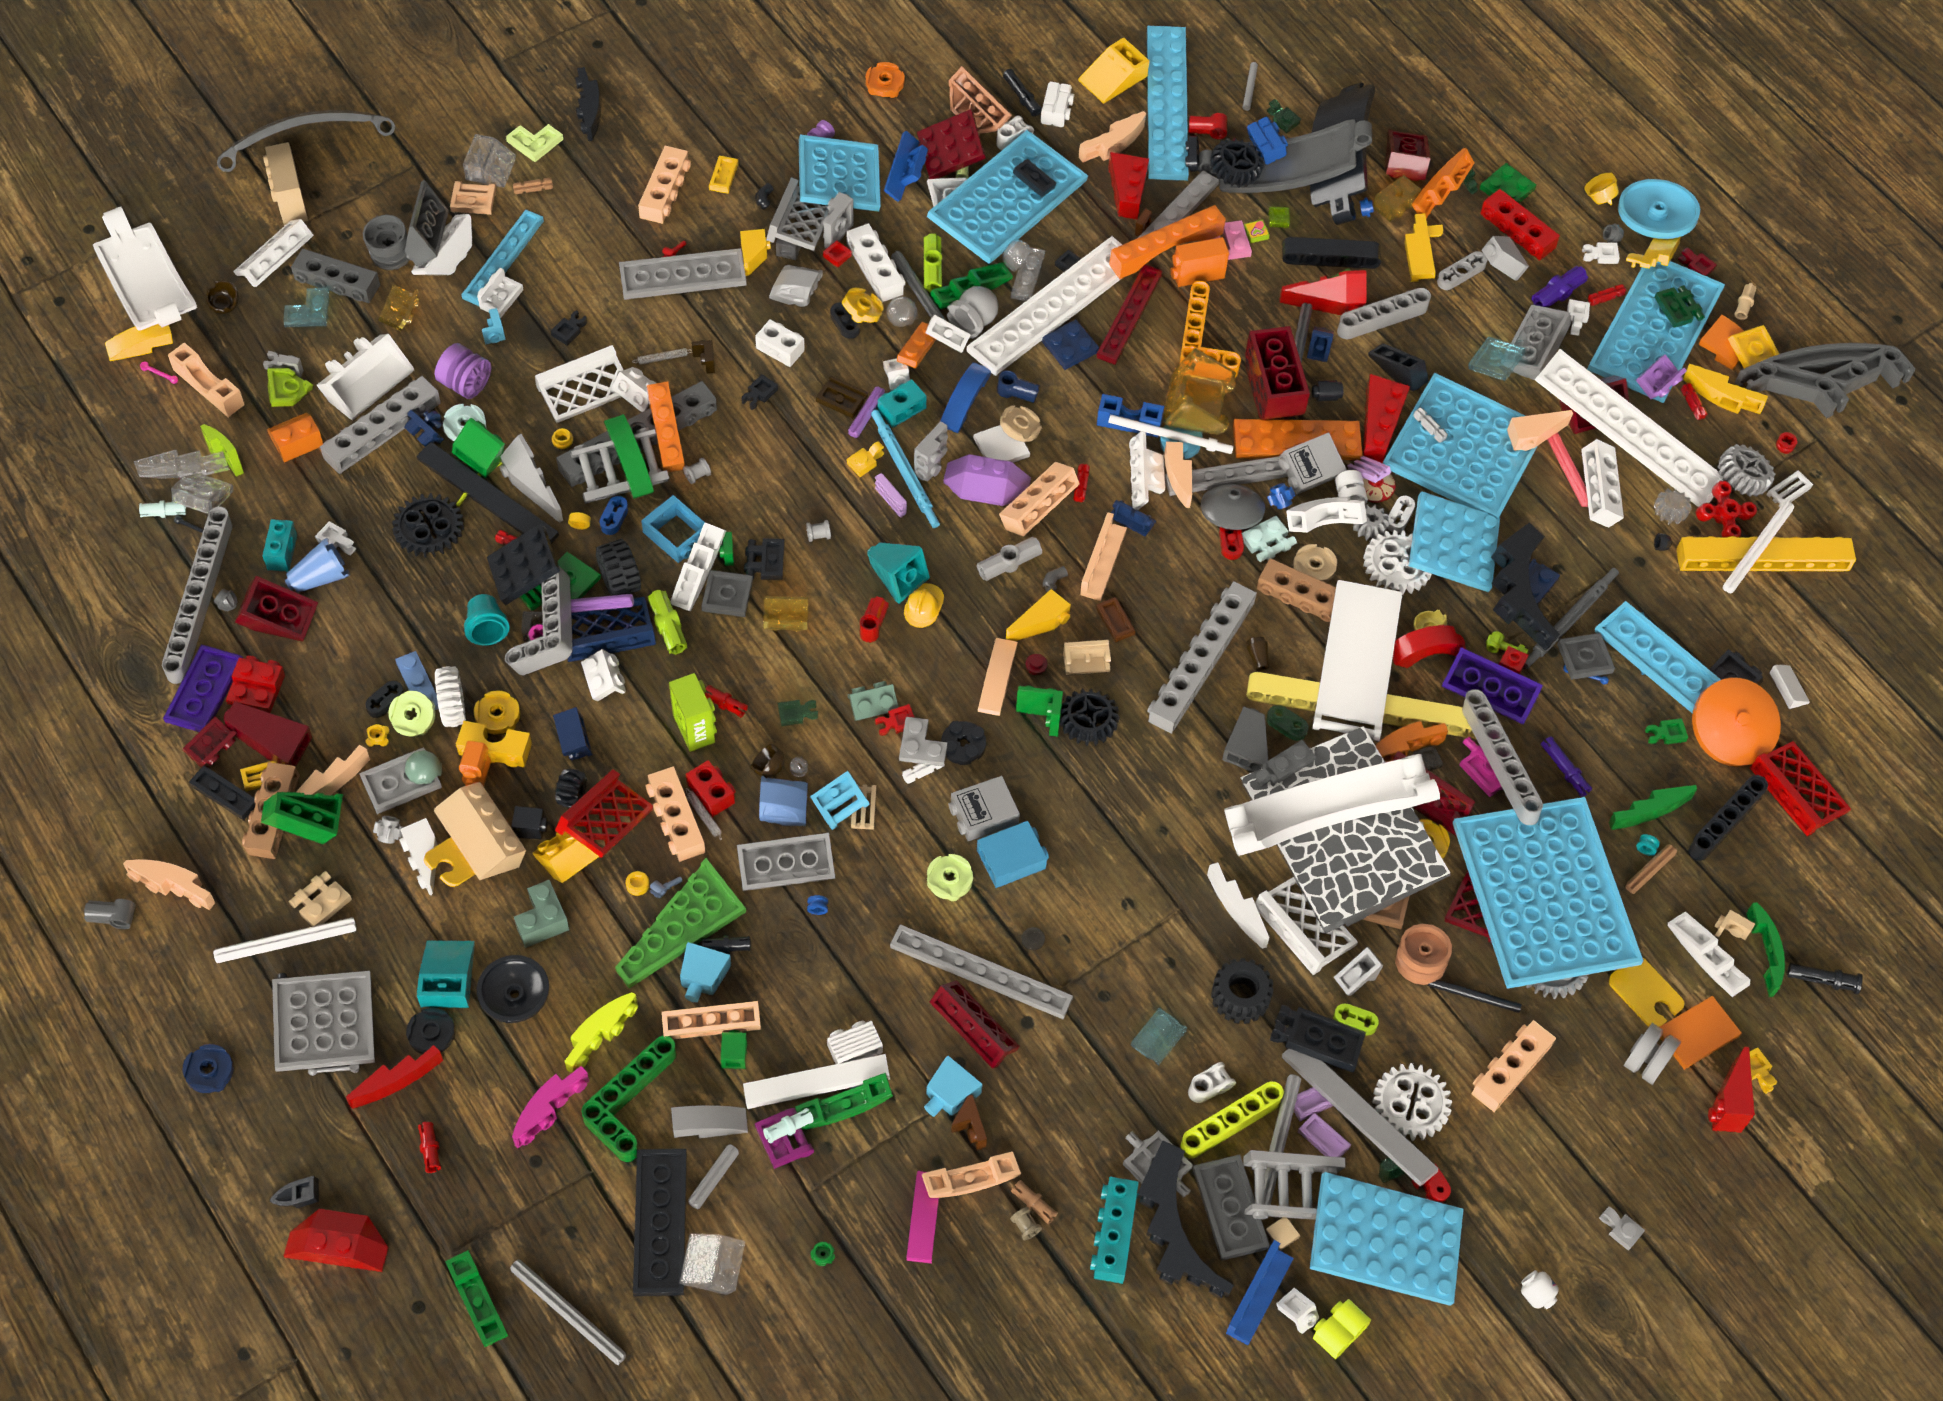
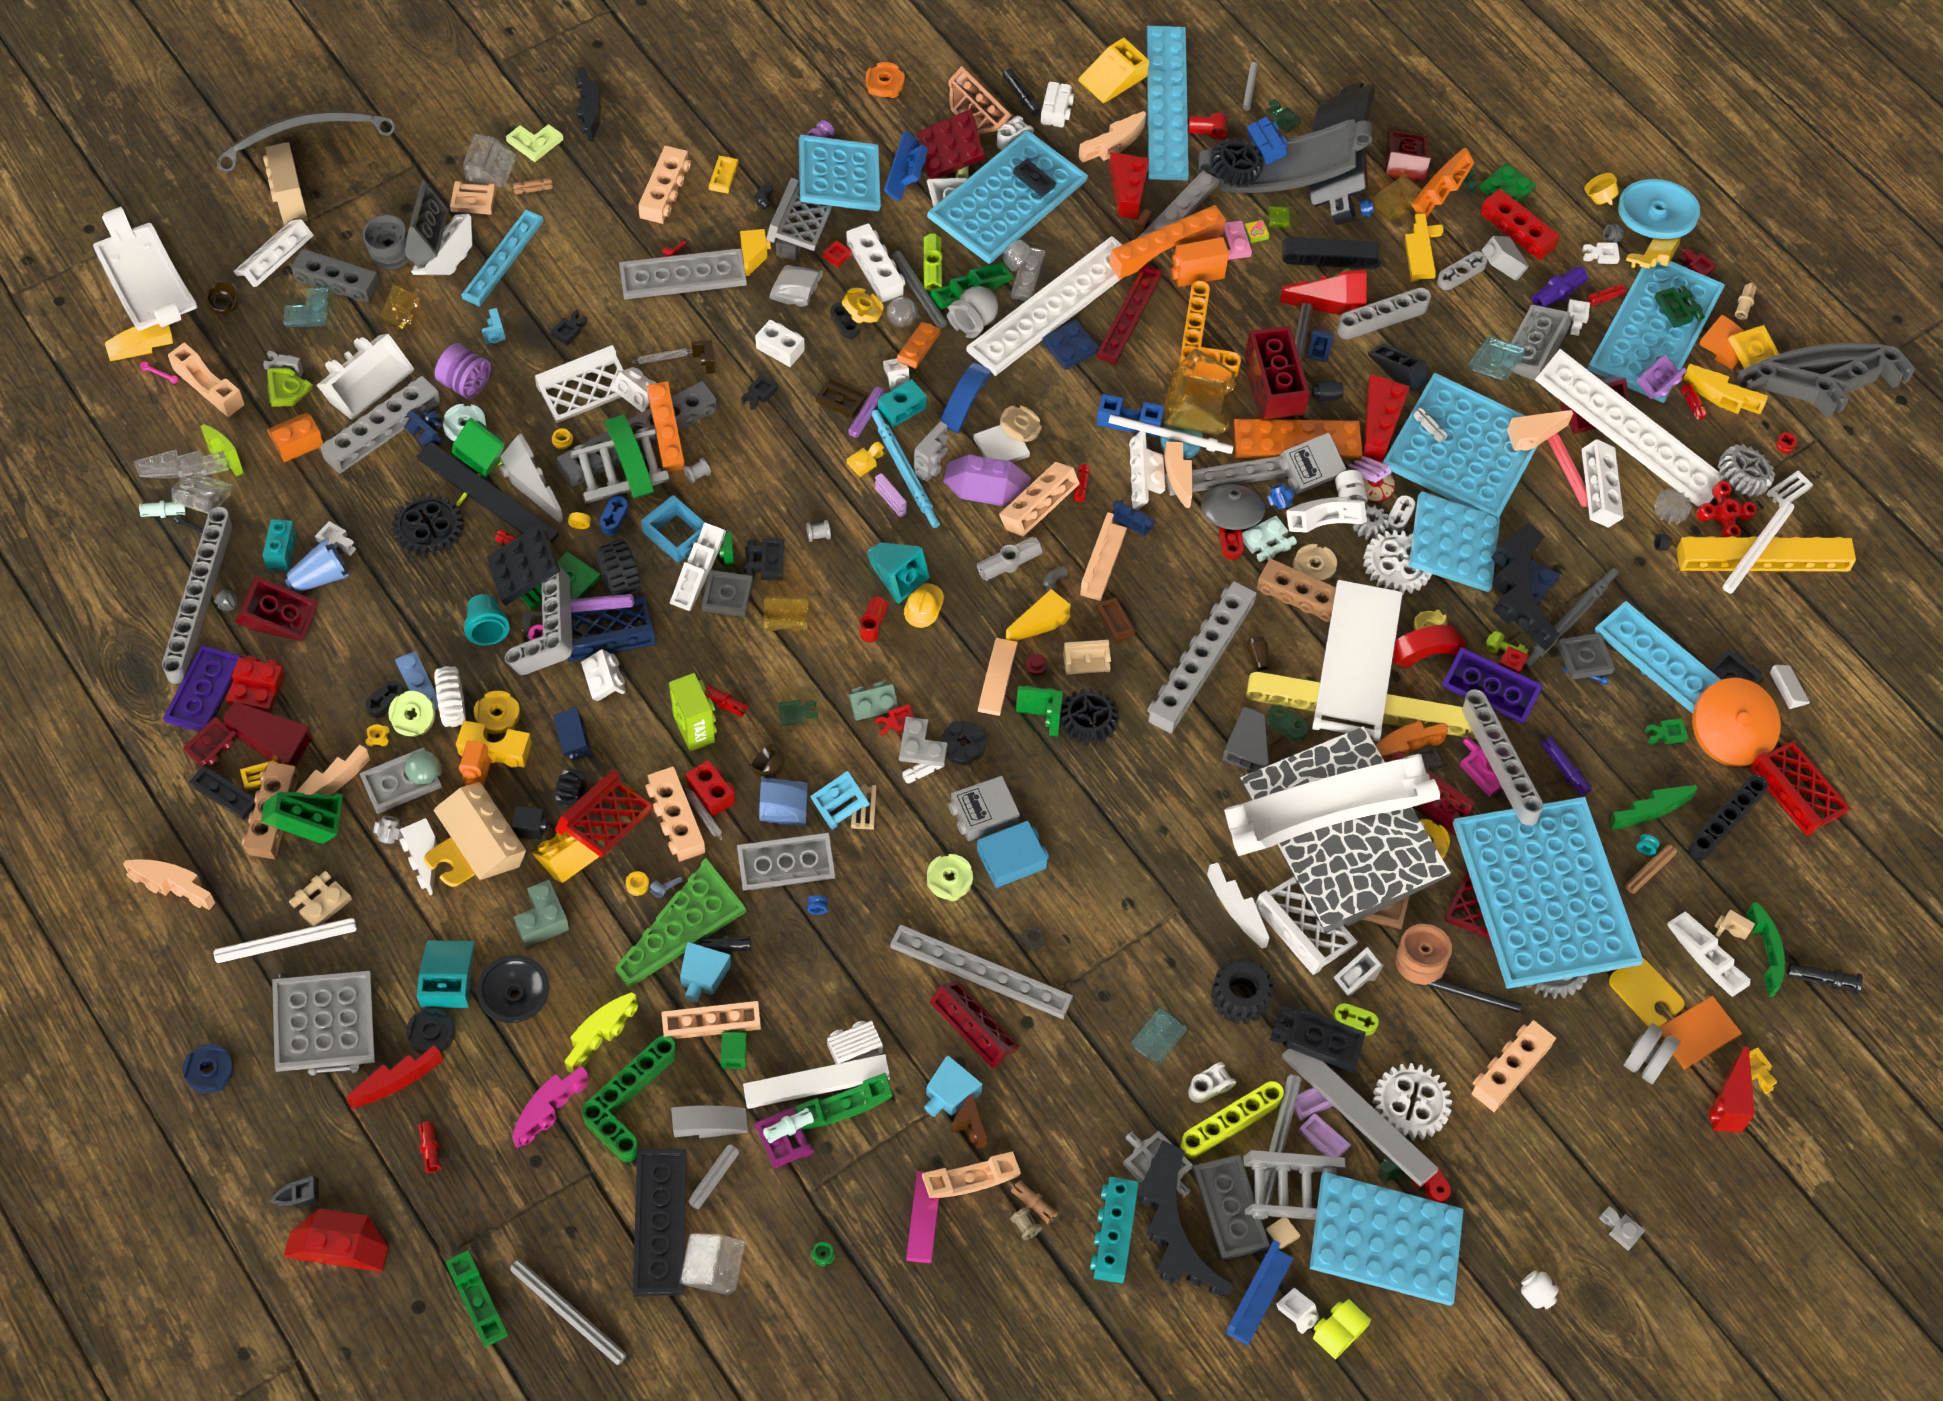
(117, 913): dark grey piece -> none
(499, 293): white bracket -> none
(667, 622): lime piece -> none
(795, 769): clear hinge -> none
(839, 218): light grey plate -> none
(947, 333): white slope -> none
(1011, 386): dark blue piece -> none
(1066, 260): black tile -> none
(1192, 148): black plate -> none
(1285, 764): dark grey hinge -> none

